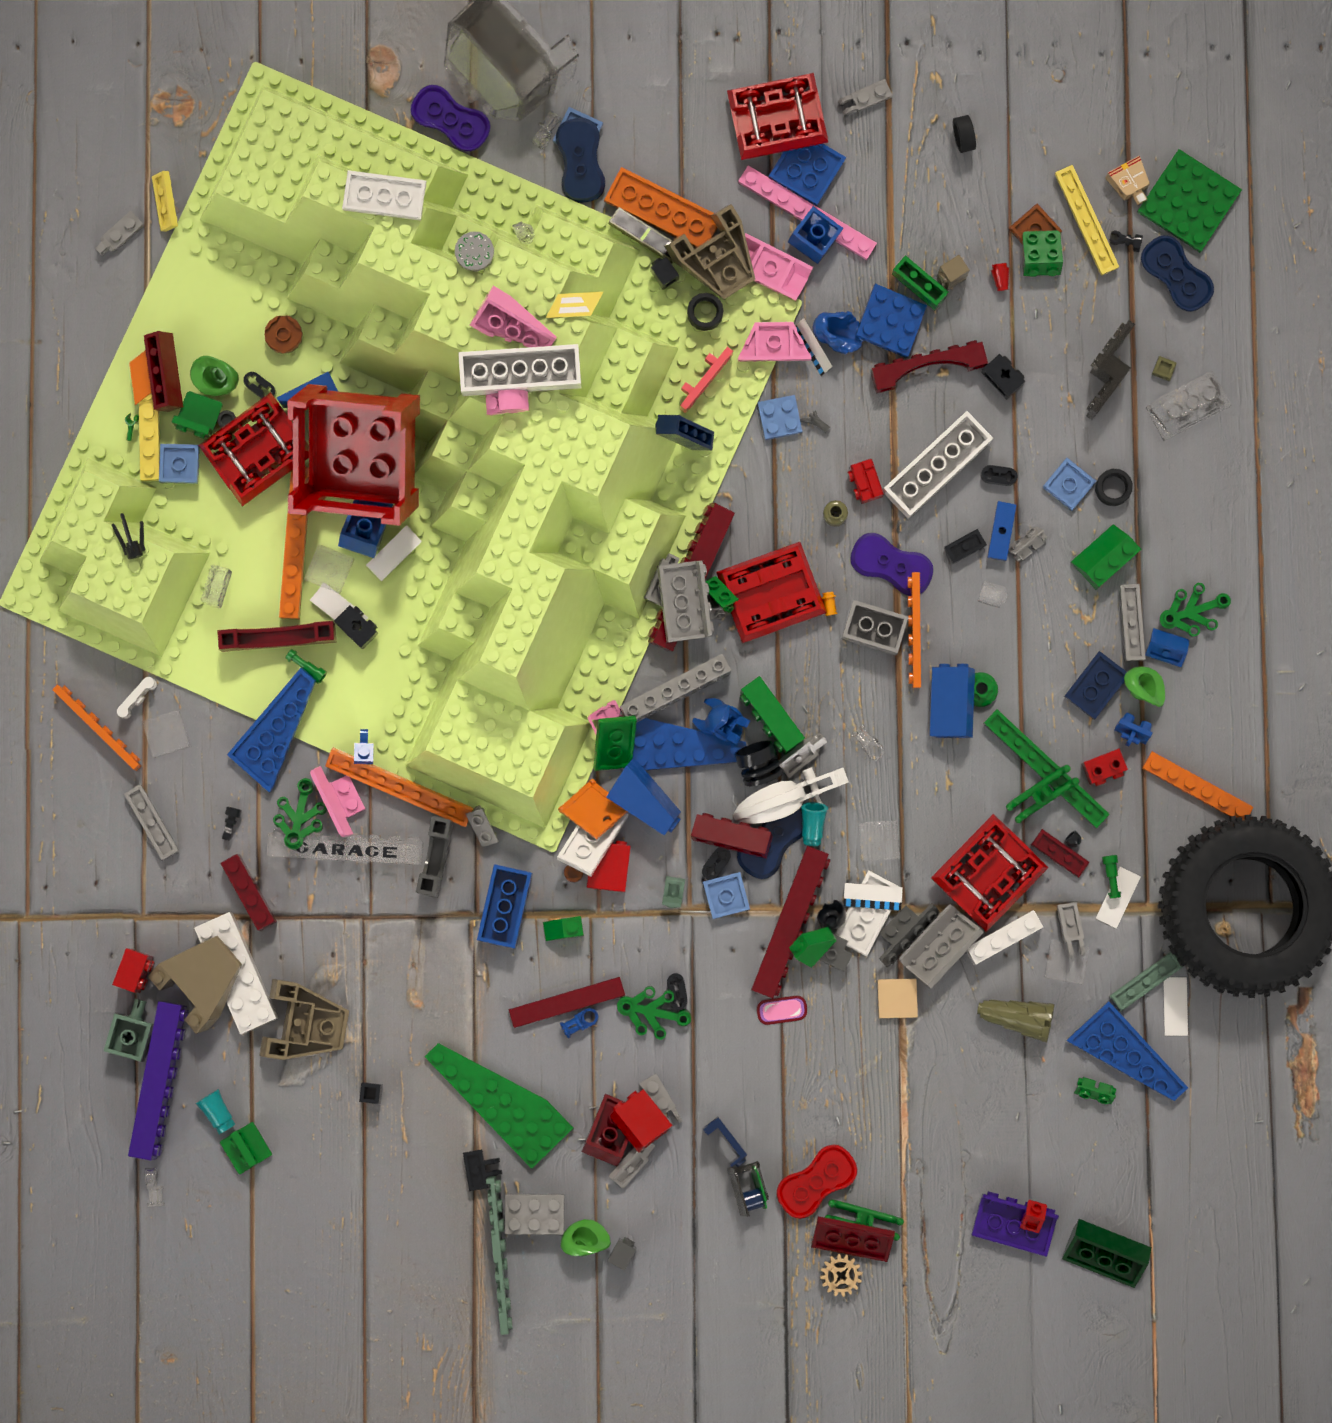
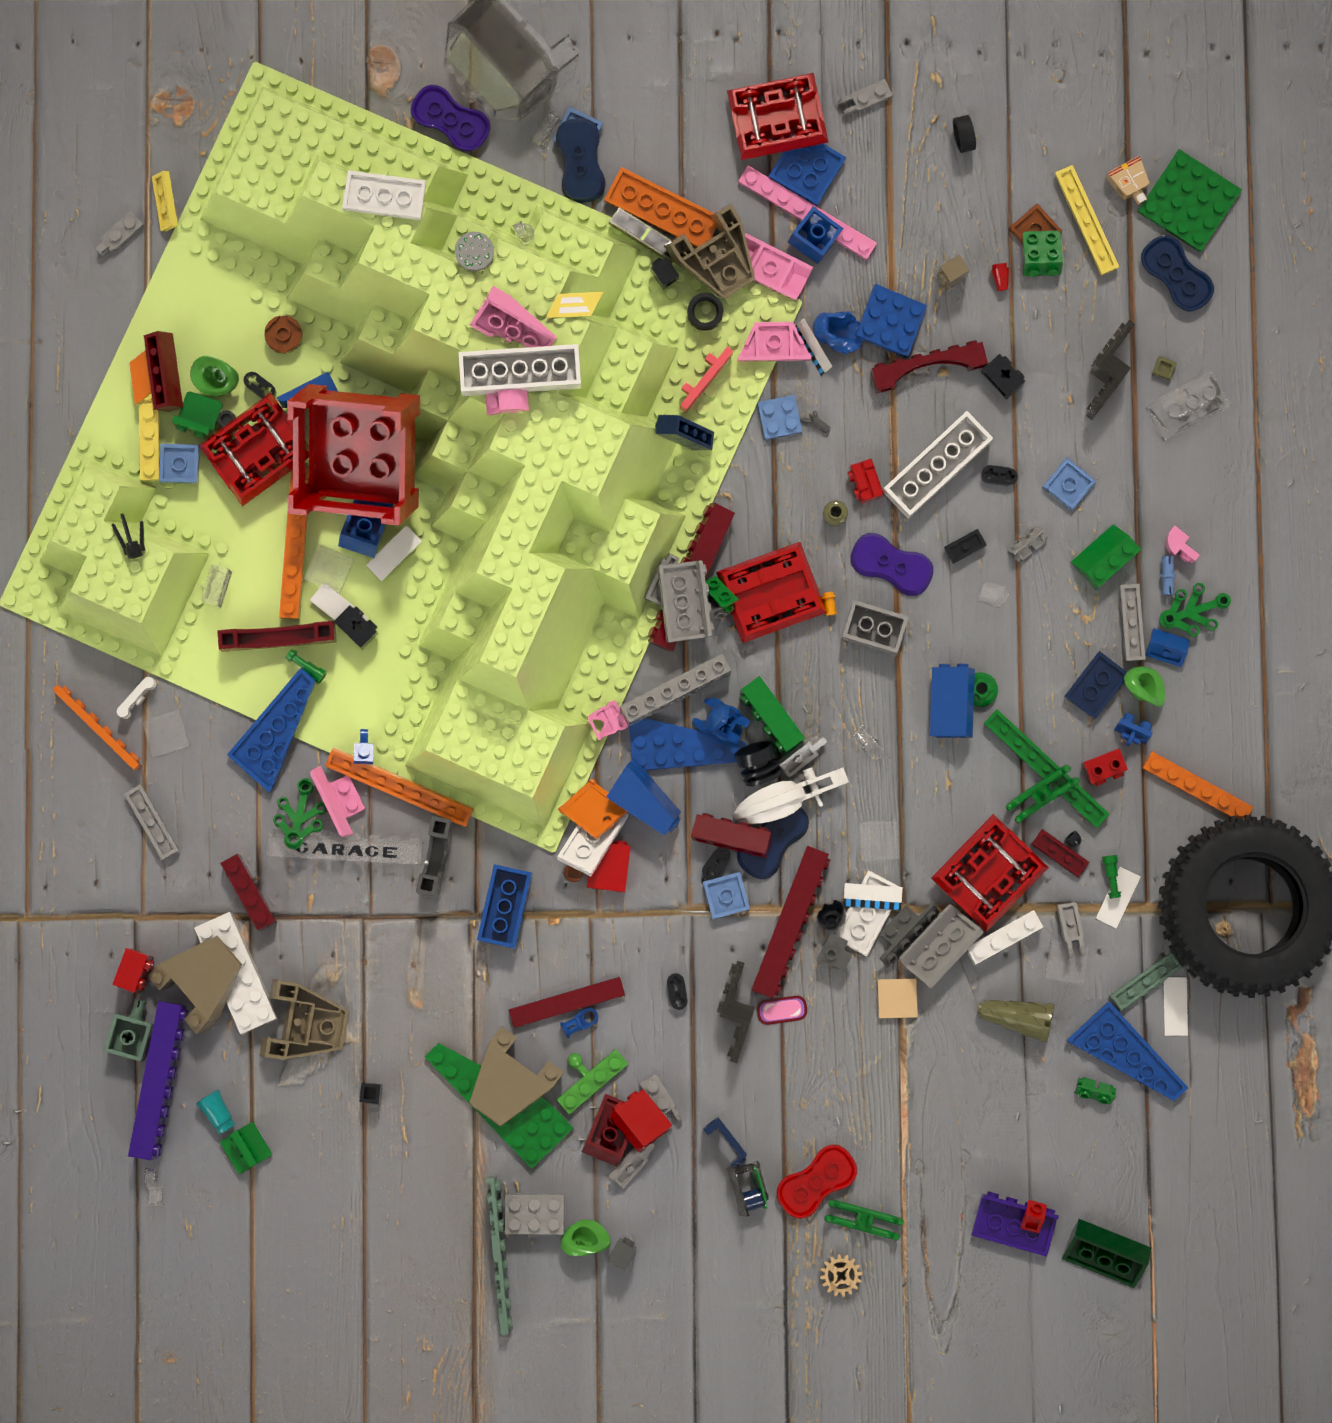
(130, 423): green hand -> none
(230, 821): black piece -> none
(476, 1169): black hinge -> none
(482, 826): light grey hinge -> none
(507, 1086): none -> dark tan wedge
(563, 928): green slope -> none
(591, 1080): none -> bright green plate
(614, 742): green tile -> none
(650, 1011): green plant -> none
(673, 892): sand green bracket -> none
(735, 1011): none -> clear smoke bracket
(812, 945): green slope -> none
(813, 822): teal plant -> none
(852, 1239): dark red tile -> none
(914, 638): orange plate -> none
(920, 283): green brick -> none
(1003, 520): blue tile -> none
(1113, 501): black tyre -> none
(1128, 240): black piece -> none
(1168, 575): none -> medium blue pin
(1175, 543): none -> bright pink brick

